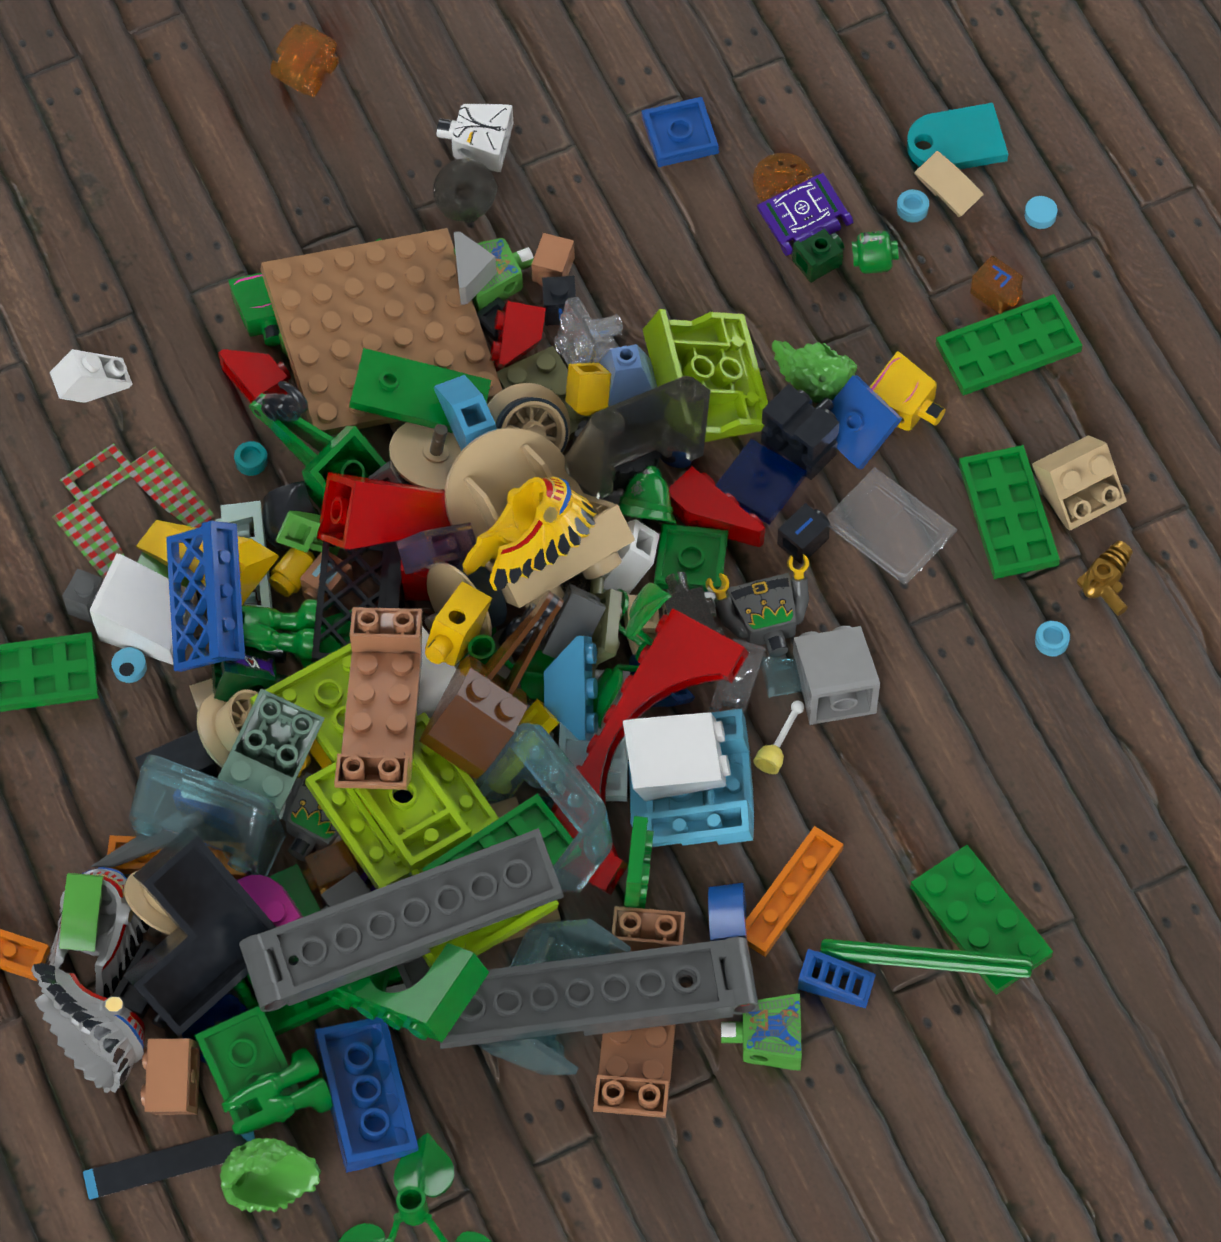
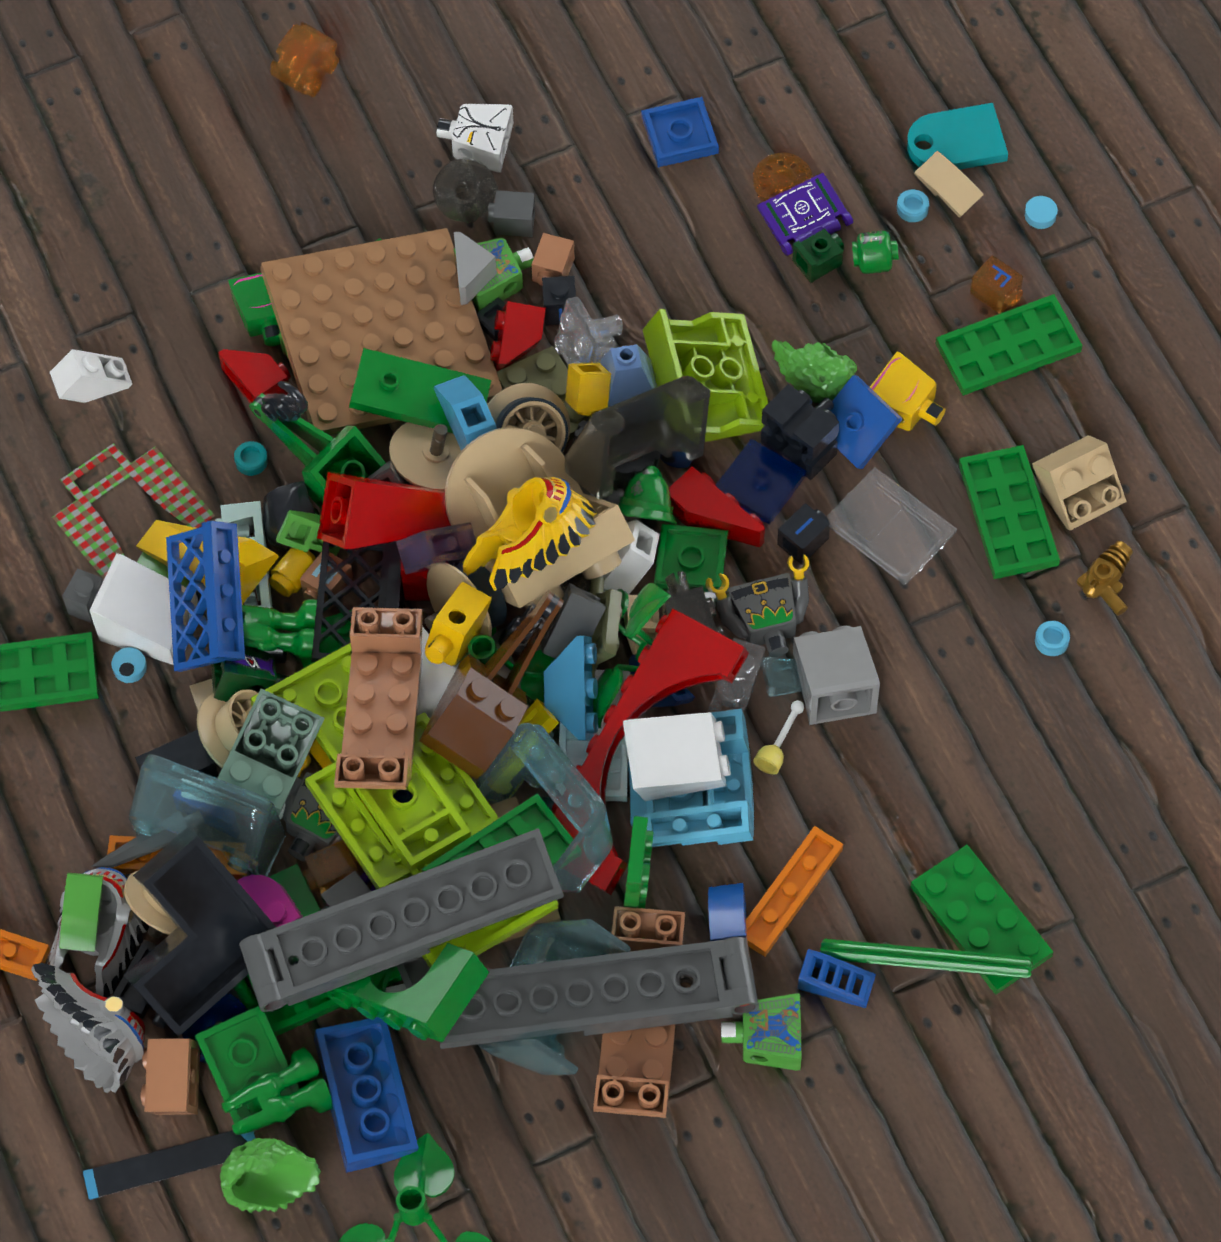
(513, 213): none -> dark grey brick

